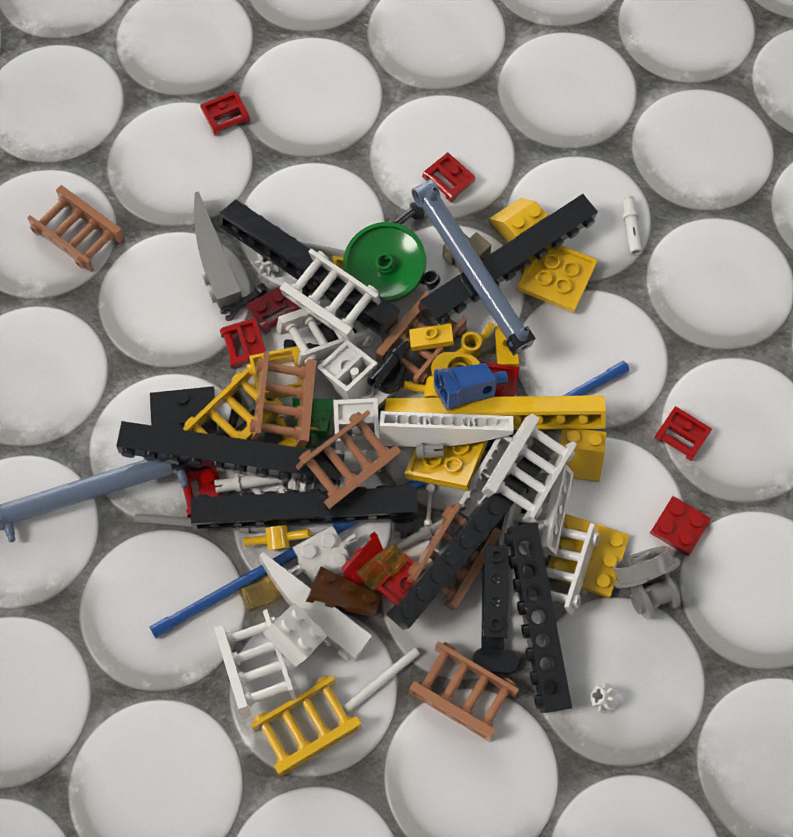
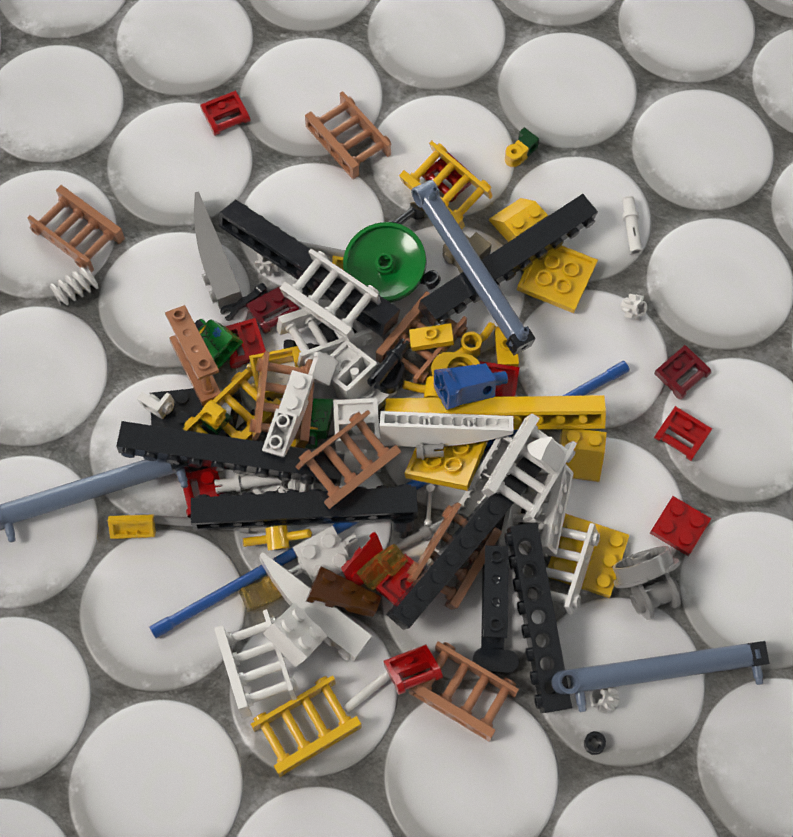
(74, 286): none -> white piece
(131, 526): none -> yellow plate
(155, 405): none -> white bracket
(193, 354): none -> nougat fence
(214, 416): none -> yellow leg
(218, 339): none -> green torso
(289, 415): none -> white slope
(322, 368): none -> white tile
(339, 150): none -> nougat fence
(412, 180): none -> yellow fence
(412, 663): none -> red plate
(522, 149): none -> leg
(547, 453): none -> white tile
(590, 748): none -> black bush
(634, 306): none -> white gear
(662, 668): none -> sand blue piece
(677, 367): none -> dark red plate

